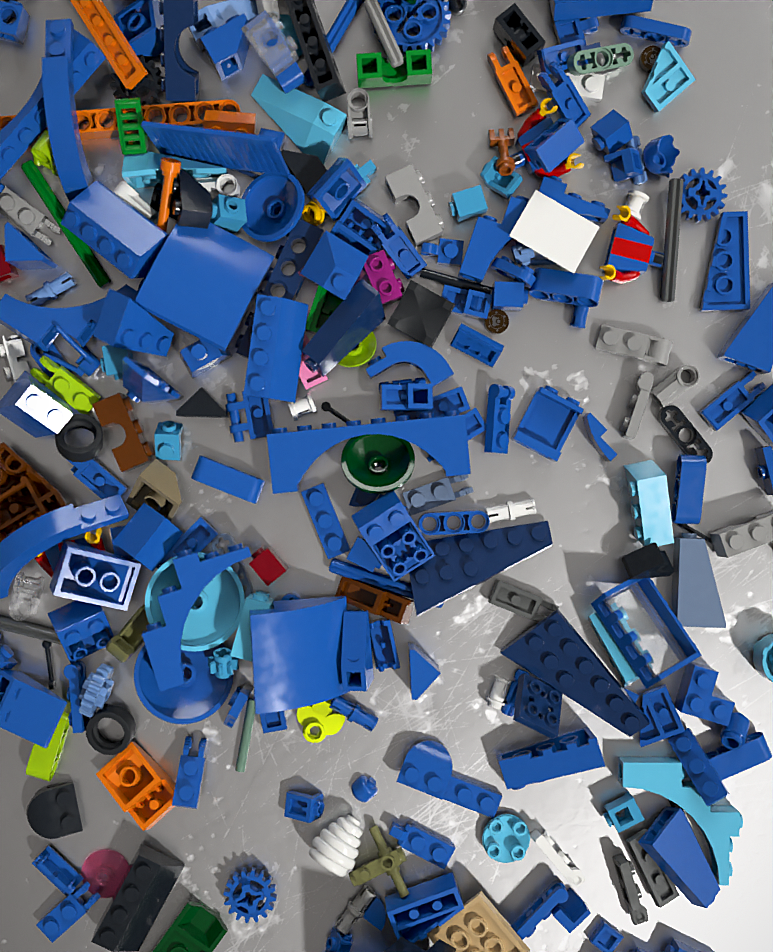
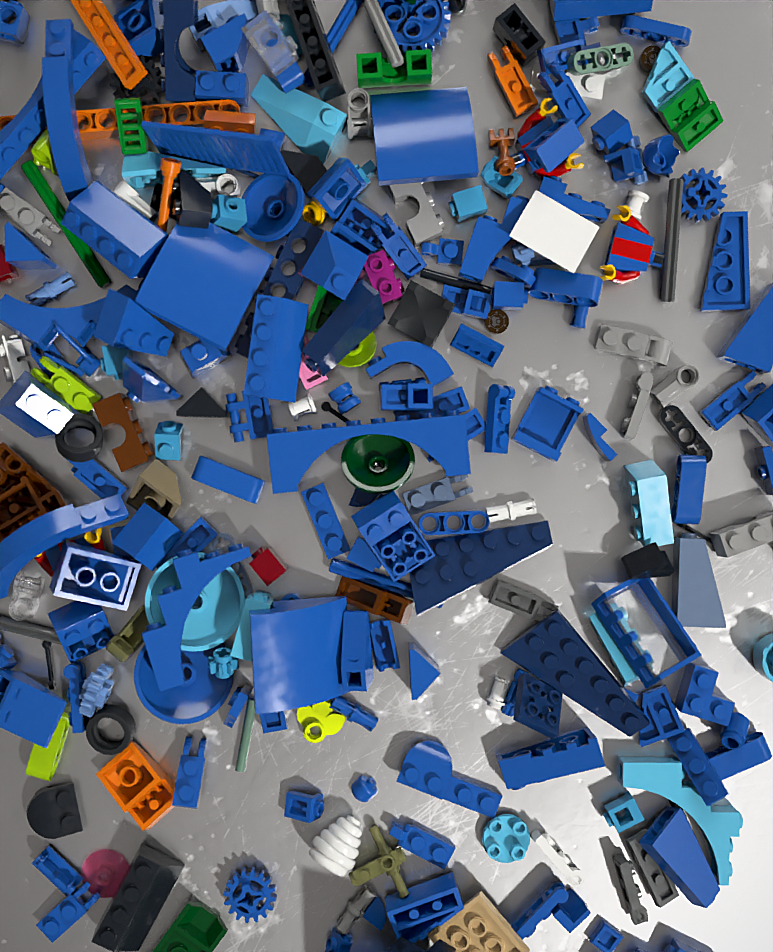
(222, 86): none -> blue brick
(342, 393): none -> blue wheel
(424, 136): none -> blue slope
(690, 115): none -> green slope

